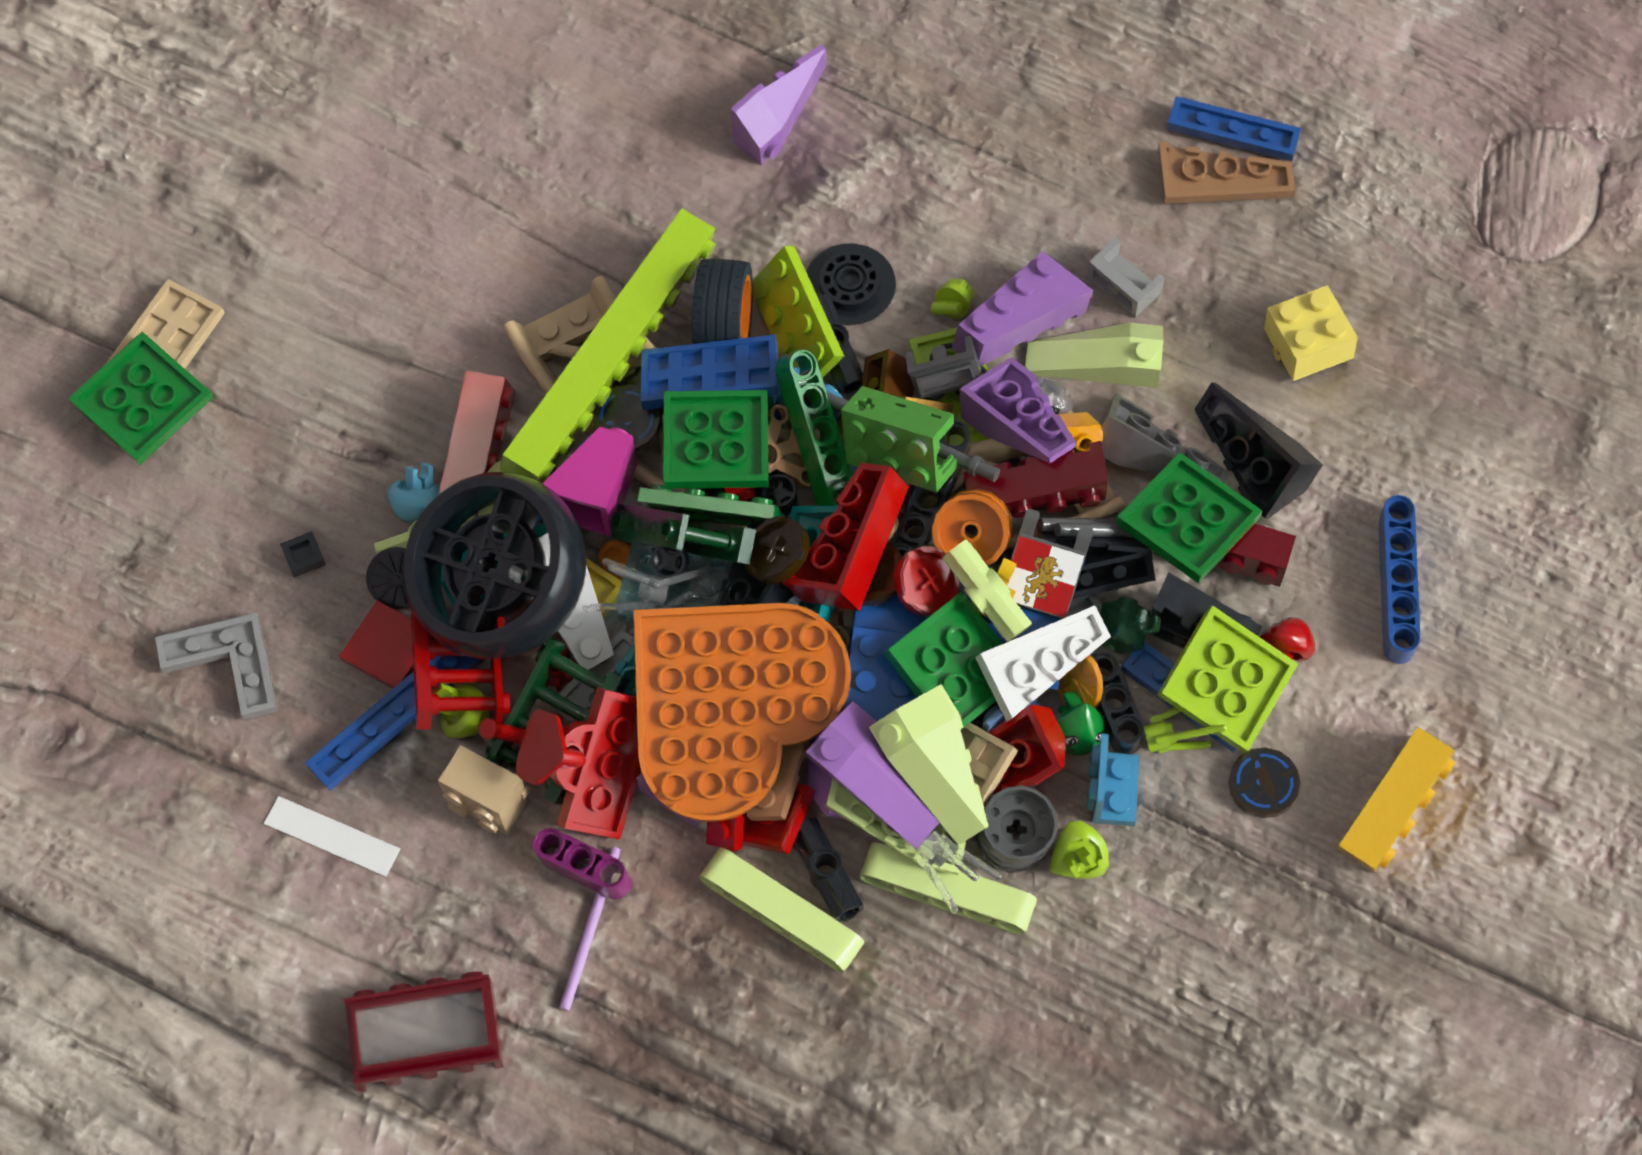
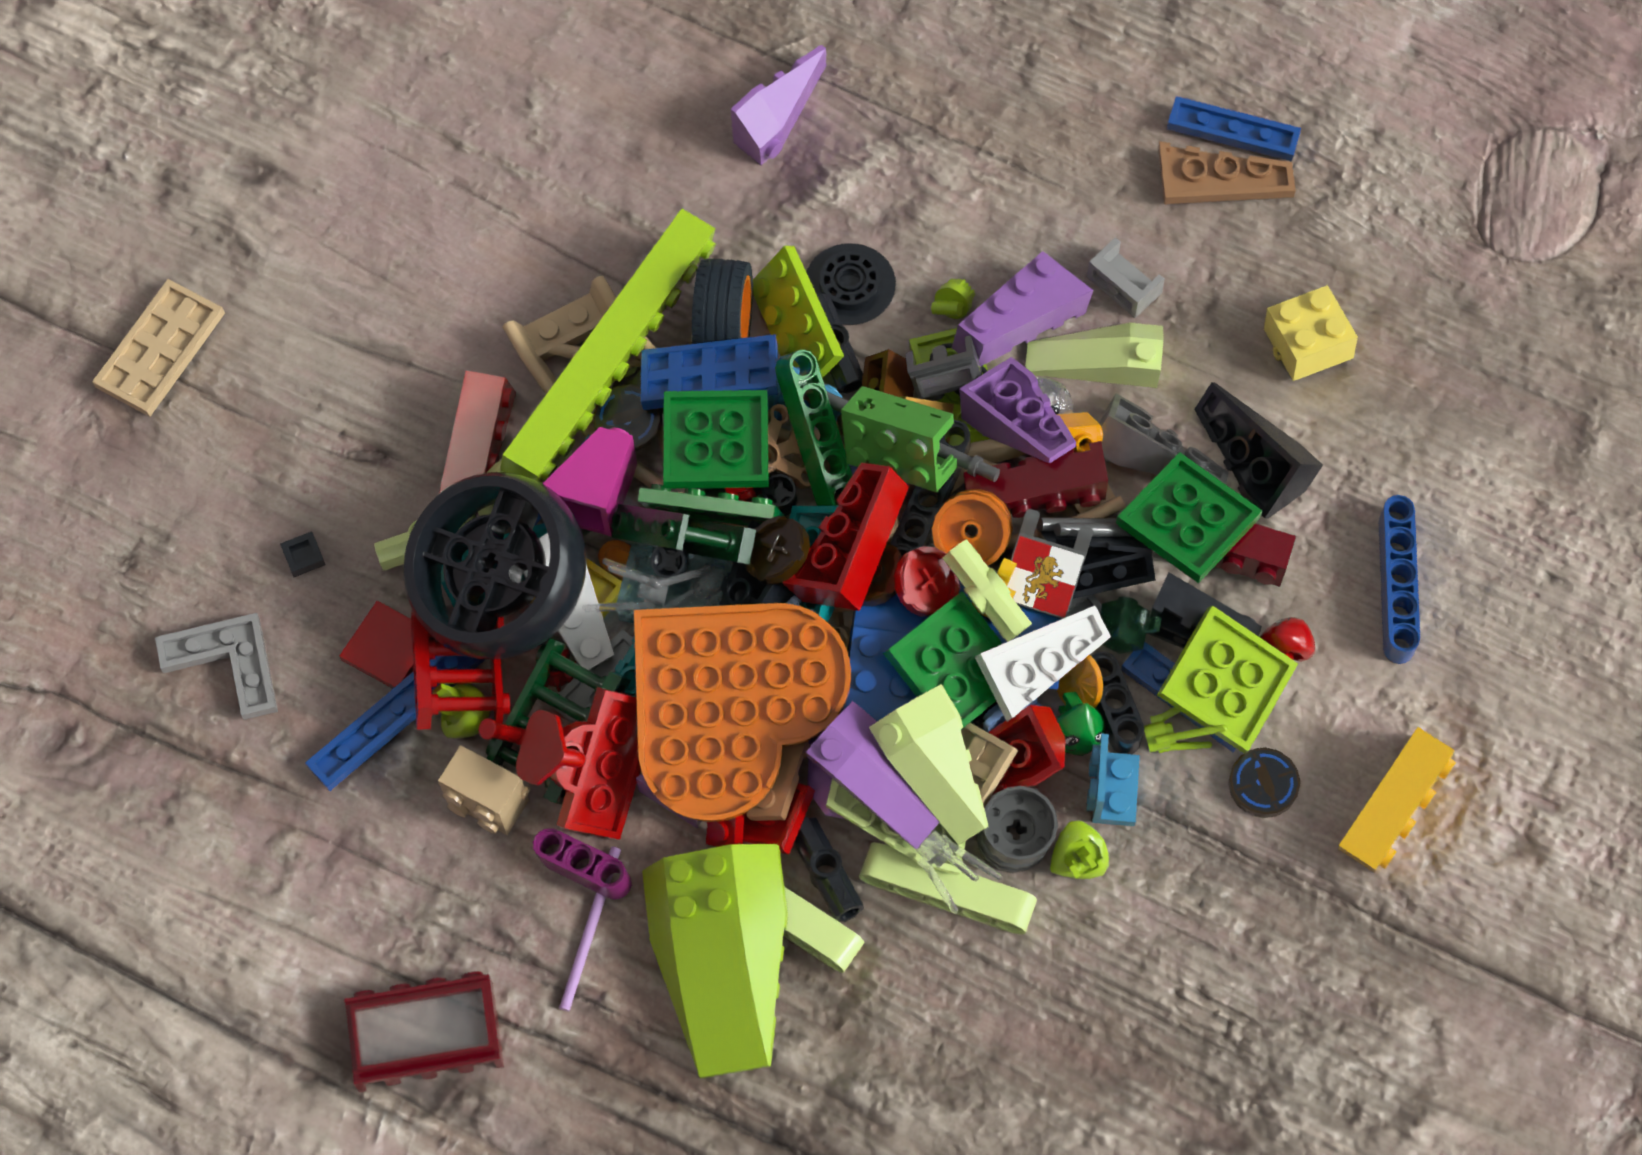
(140, 398): green plate -> none
(332, 836): white sticker -> none
(386, 578): black wheel -> none
(412, 495): medium azure piece -> none
(719, 947): none -> lime wedge

